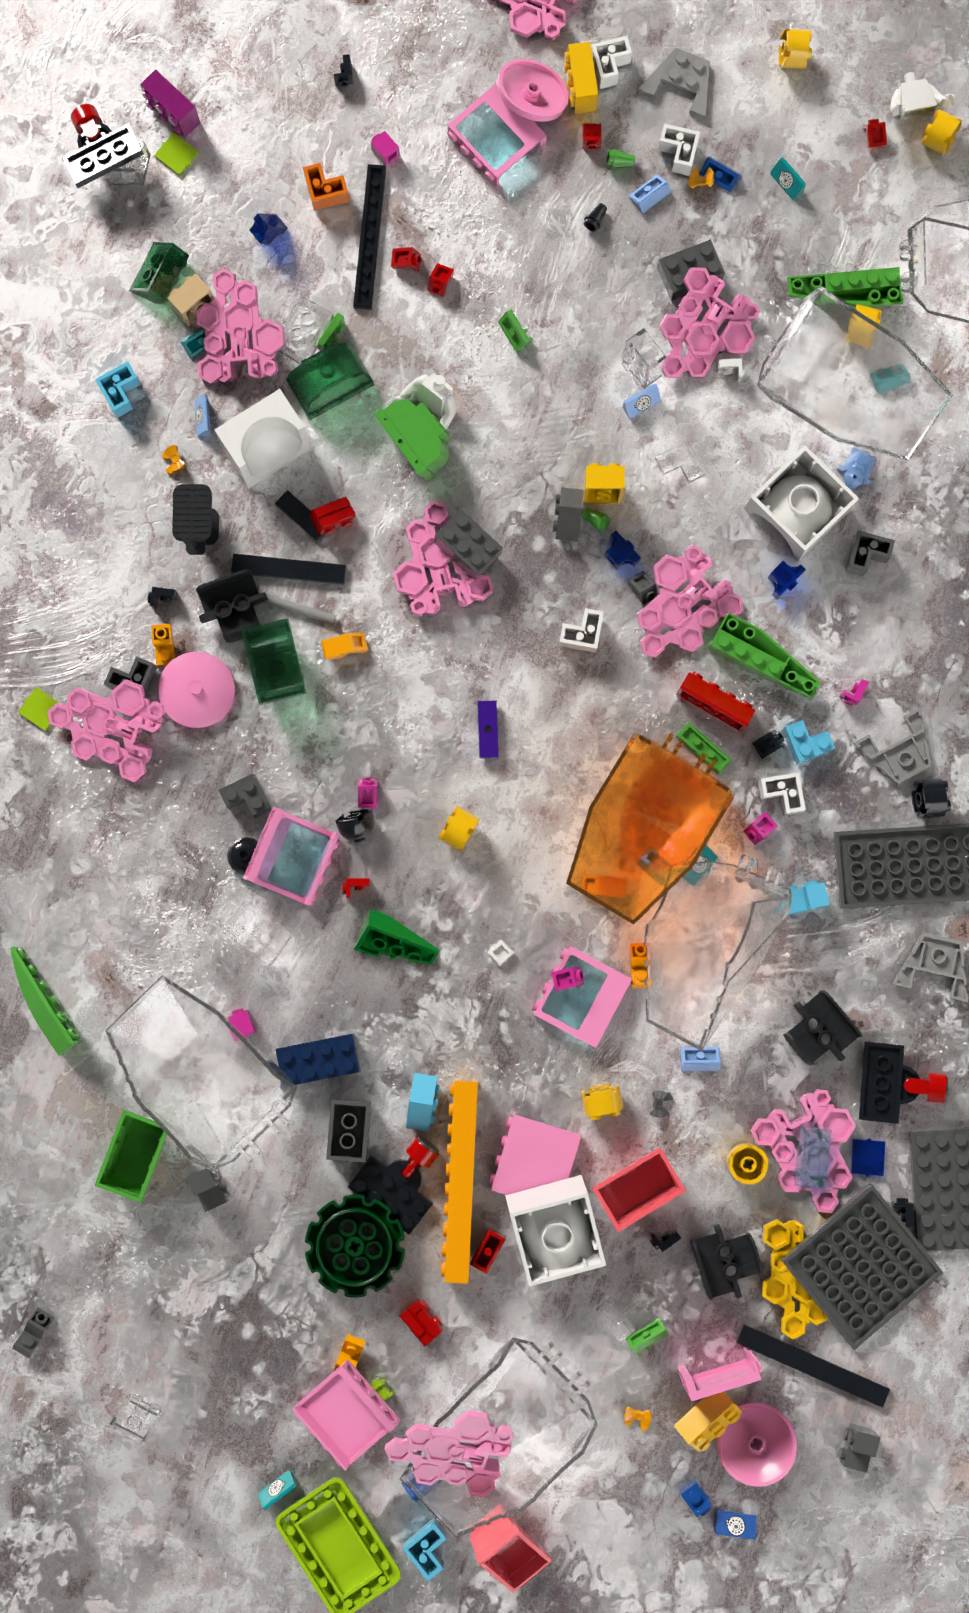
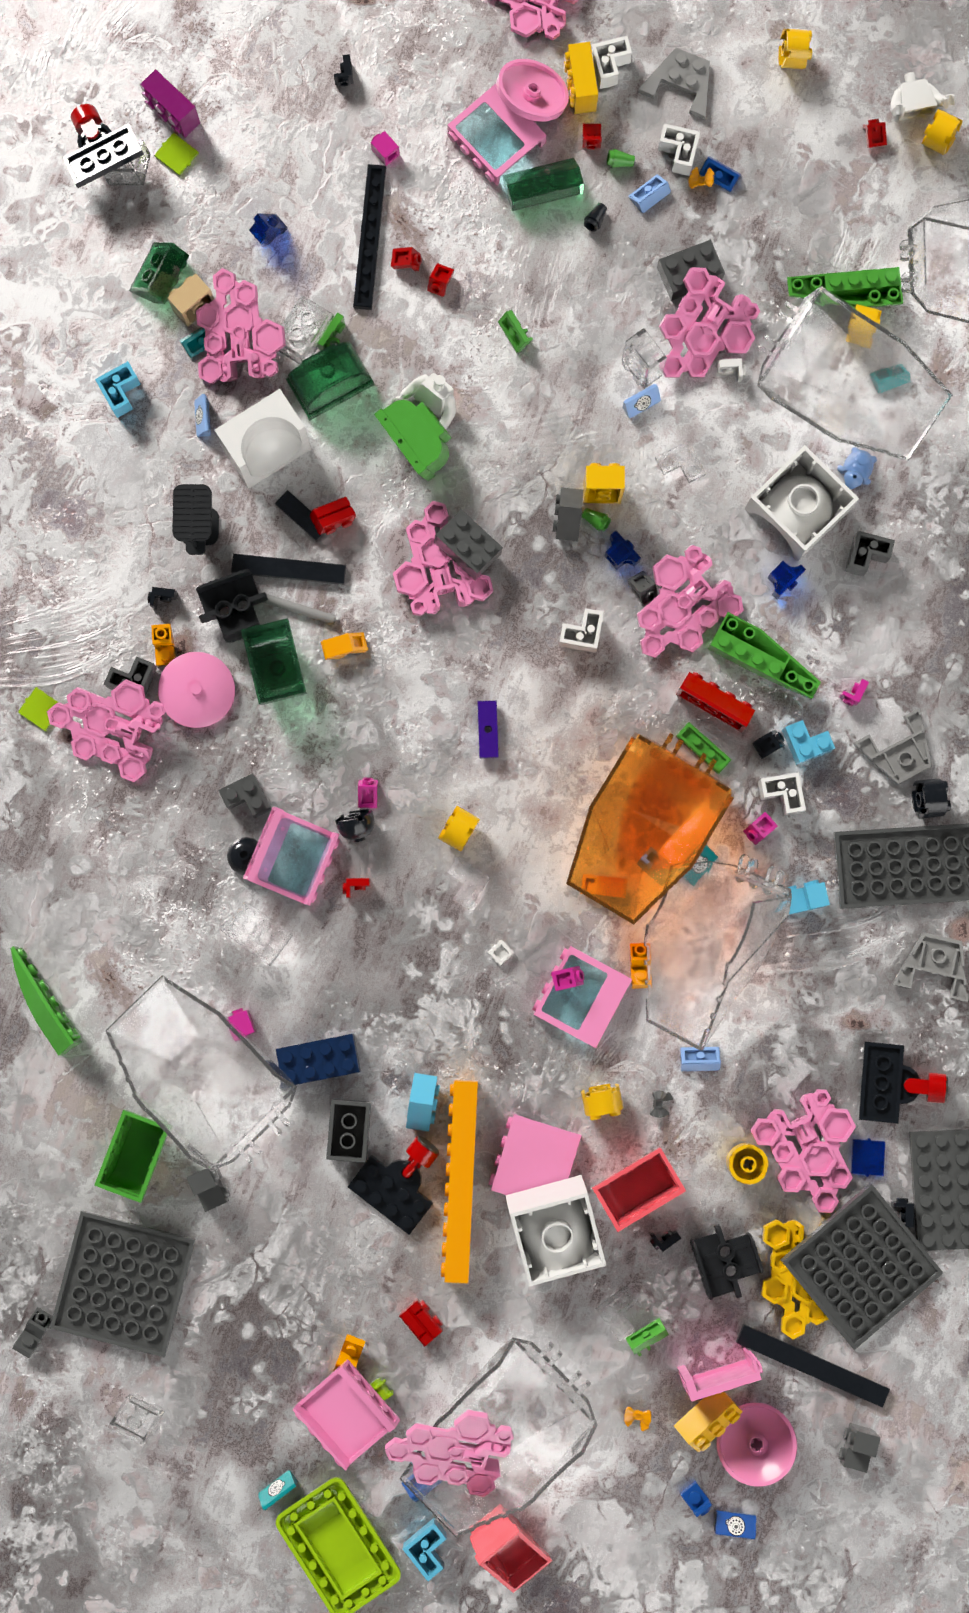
(122, 1283): none -> dark grey plate
(172, 453): light orange piece -> none
(323, 1255): dark green piece -> none
(324, 192): orange brick -> none
(390, 938): green wedge -> none
(487, 1250): red brick -> none
(543, 184): none -> clear green slope
(788, 178): teal slope -> none
(812, 1157): clear light blue piece -> none
(829, 1020): black piece -> none

